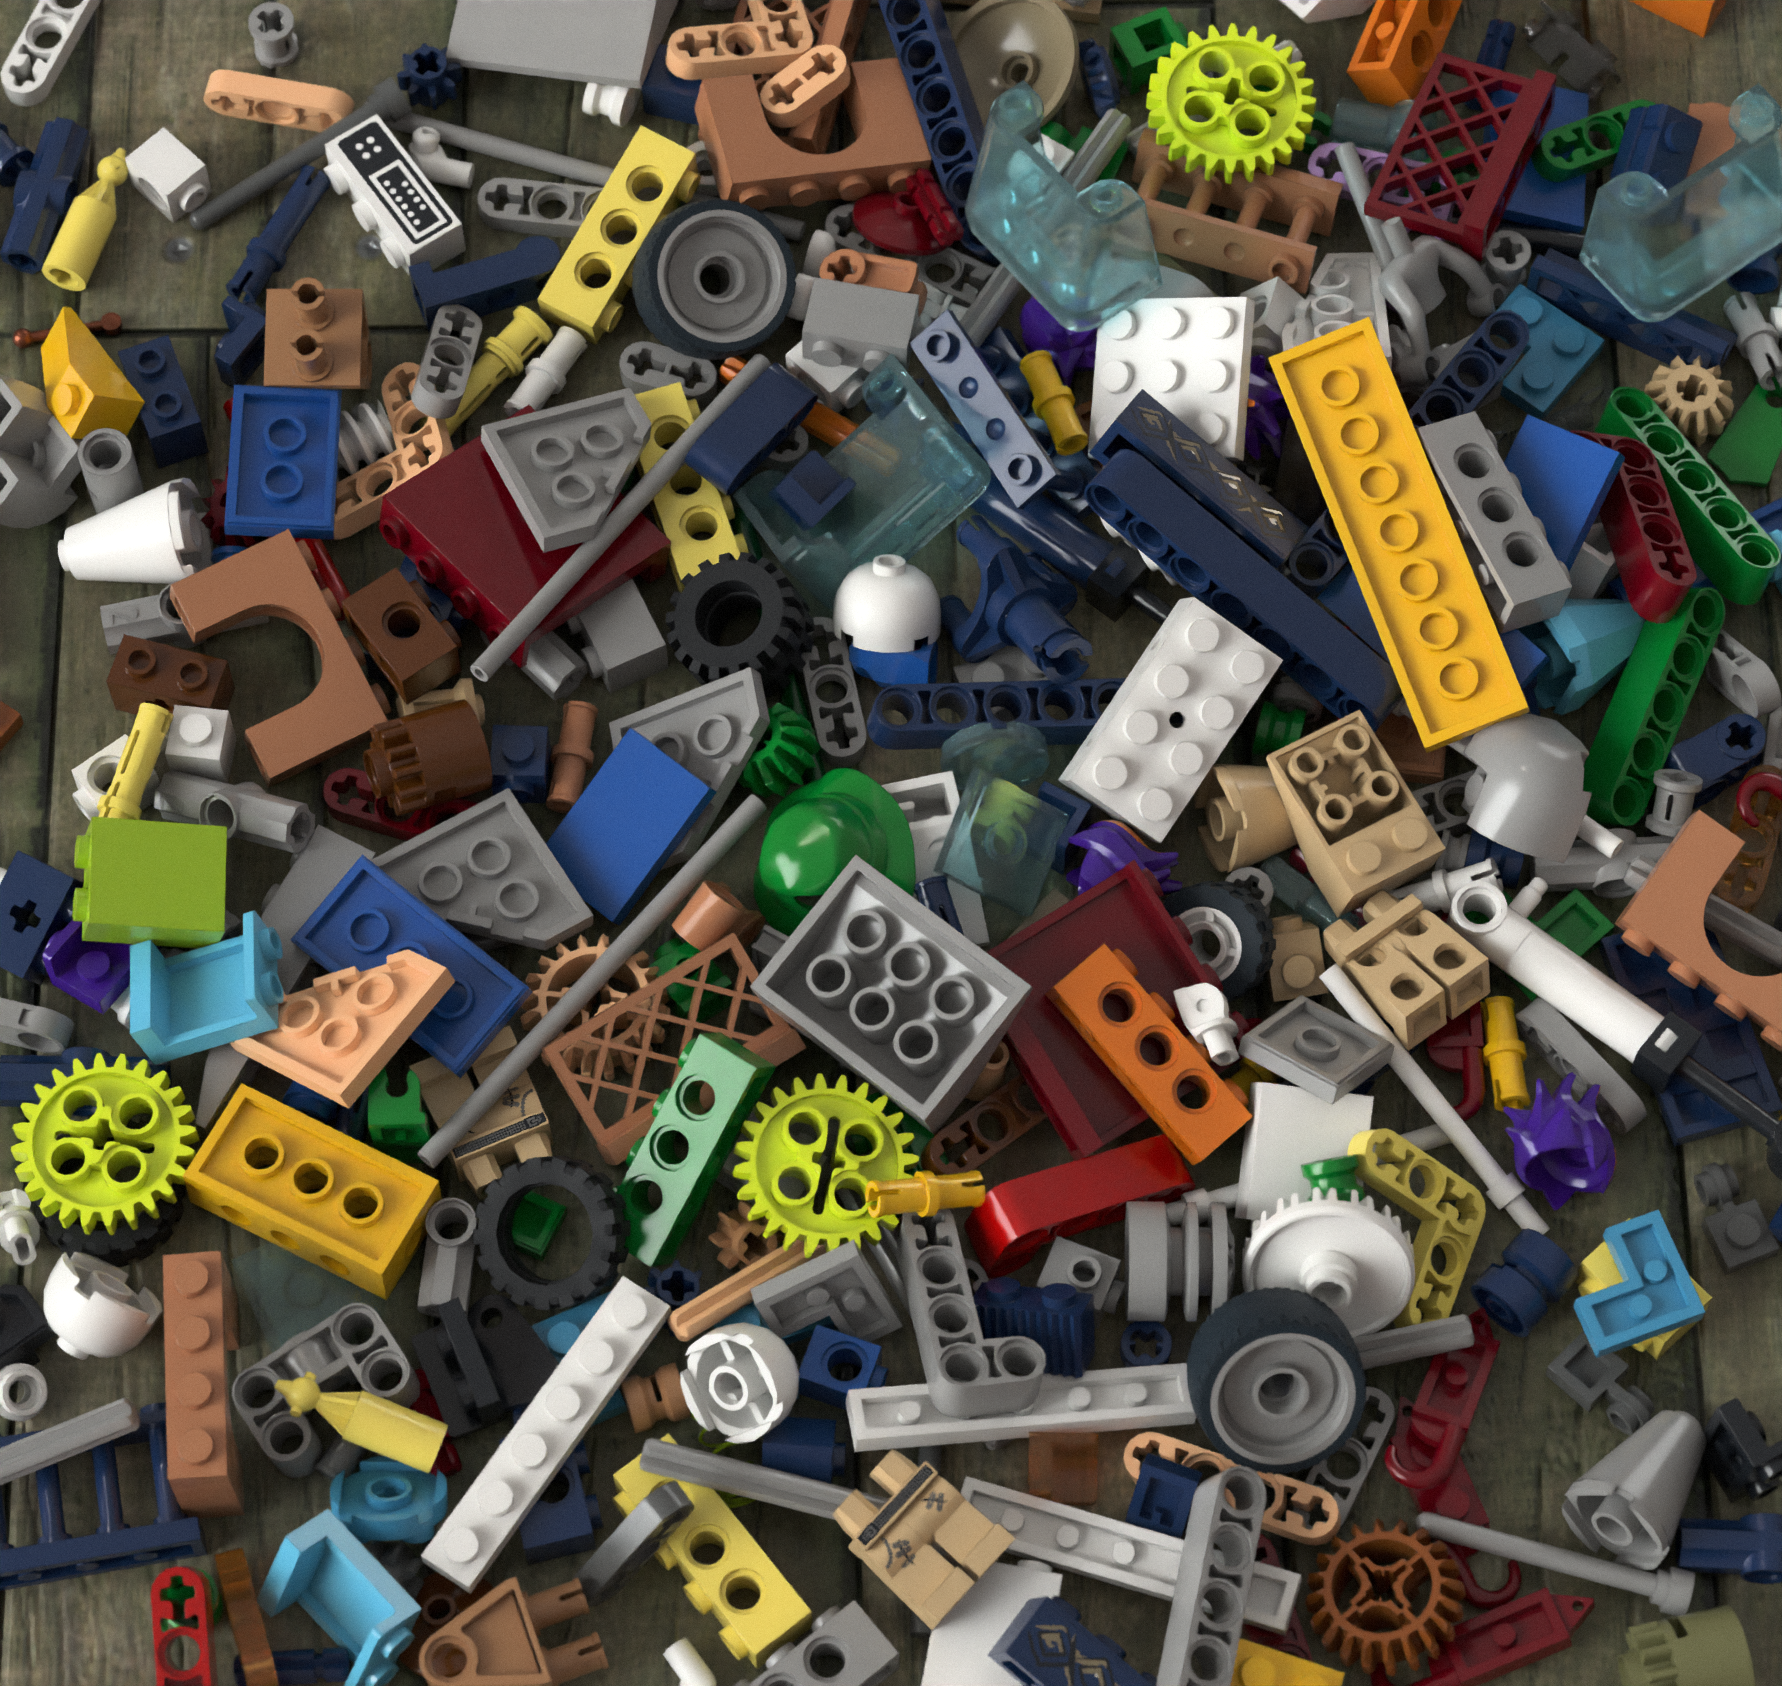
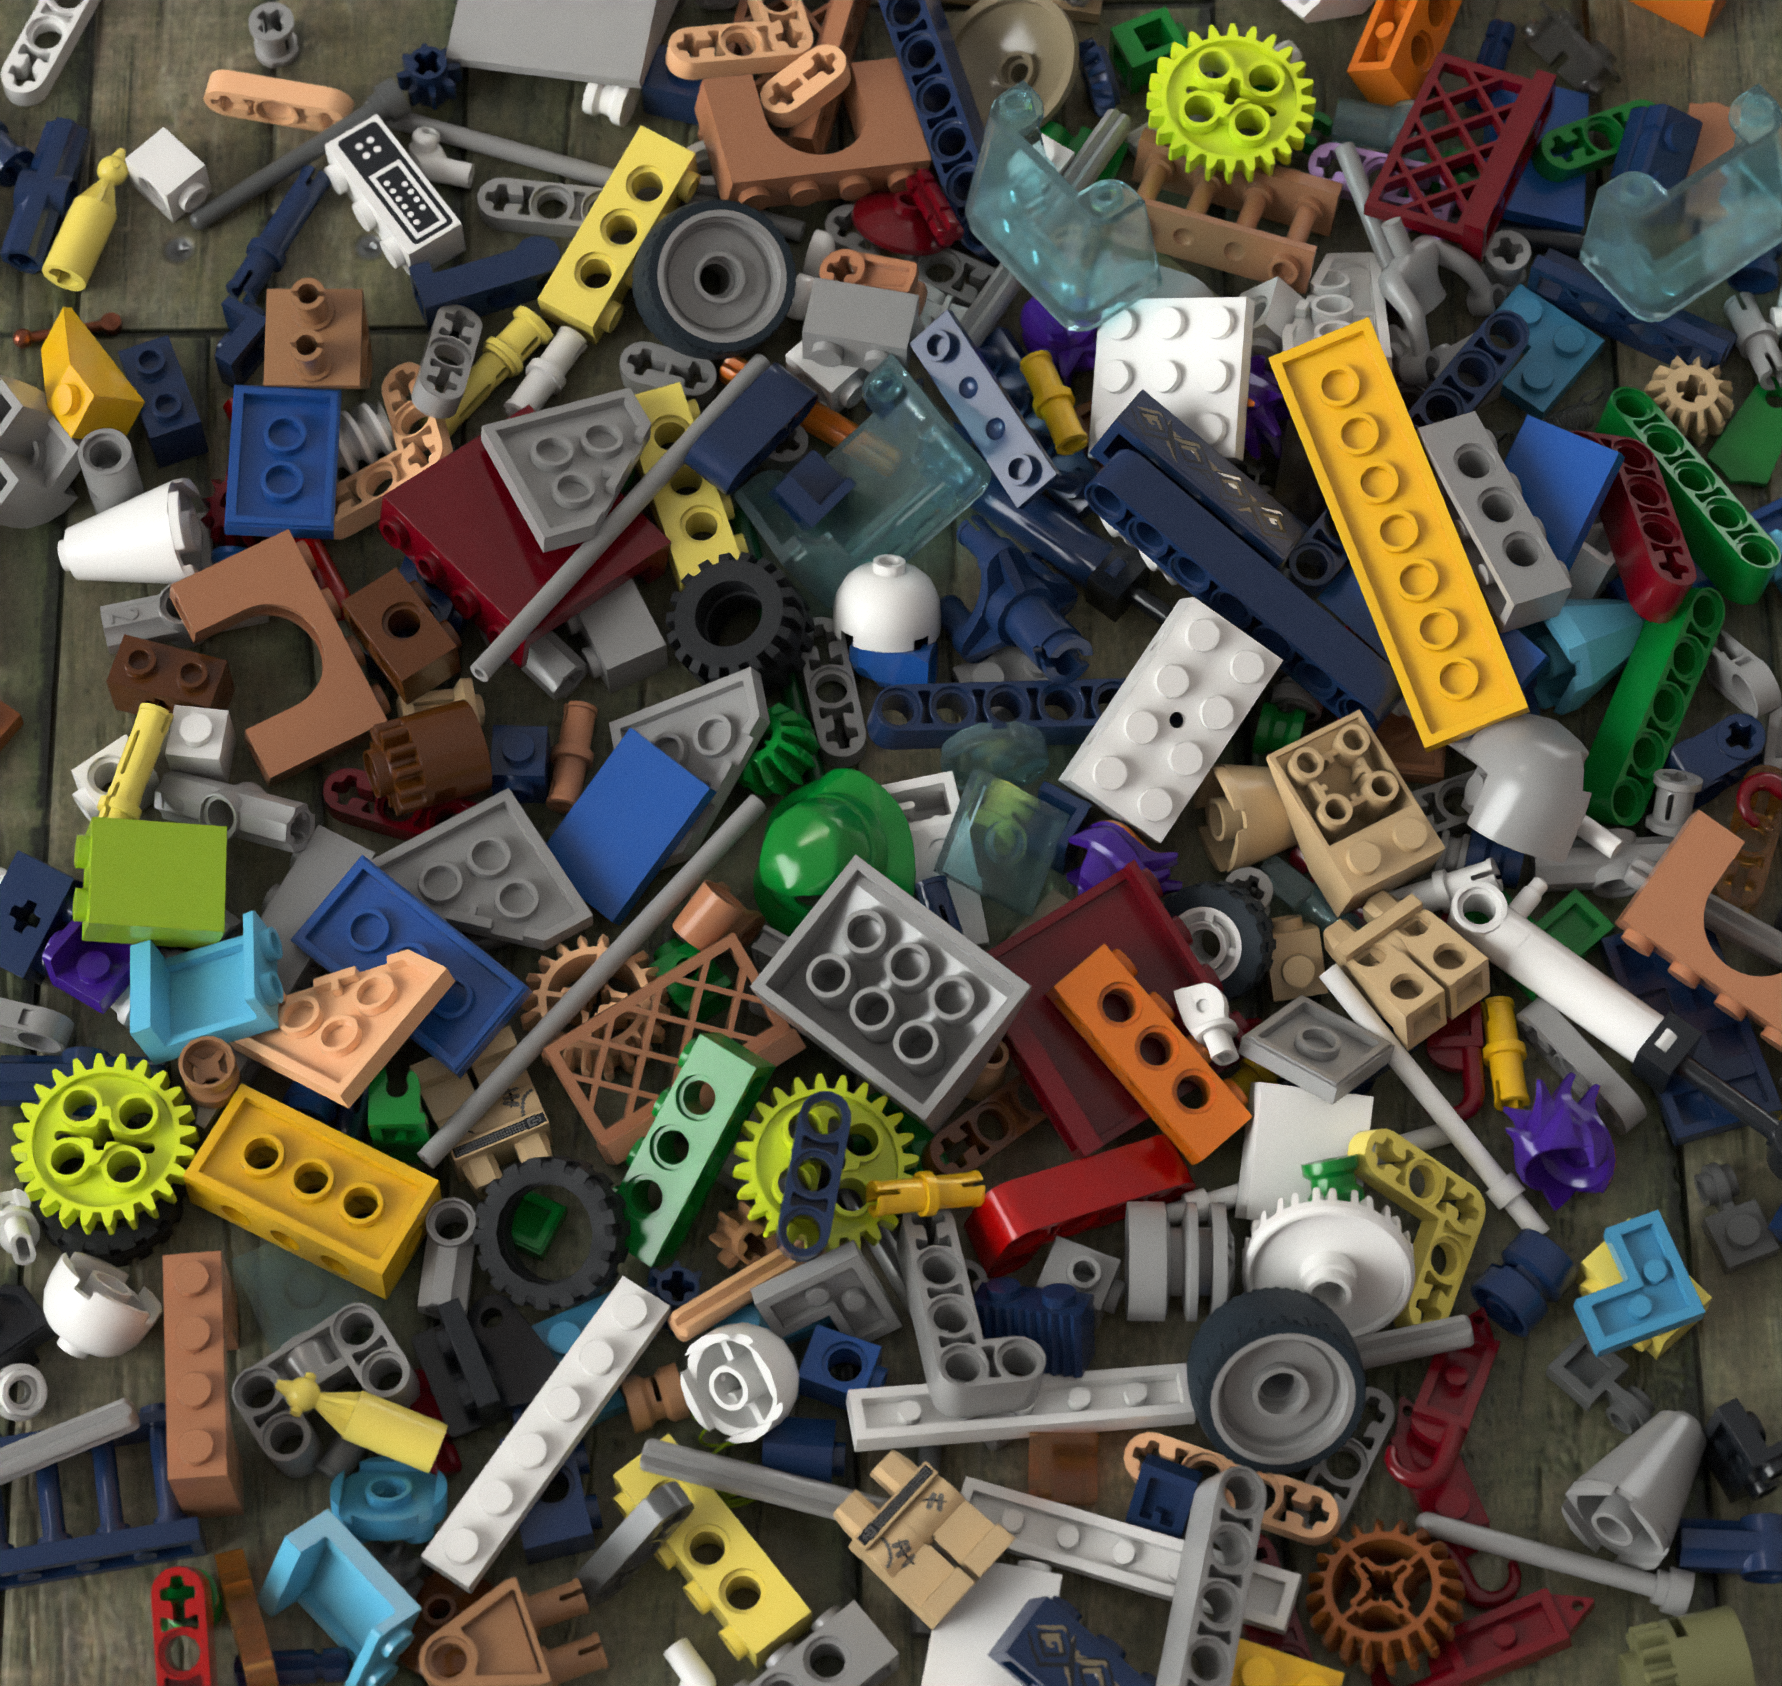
(207, 1060): none -> medium nougat wheel
(824, 1150): none -> dark blue beam
(1146, 1332): dark blue bush -> none

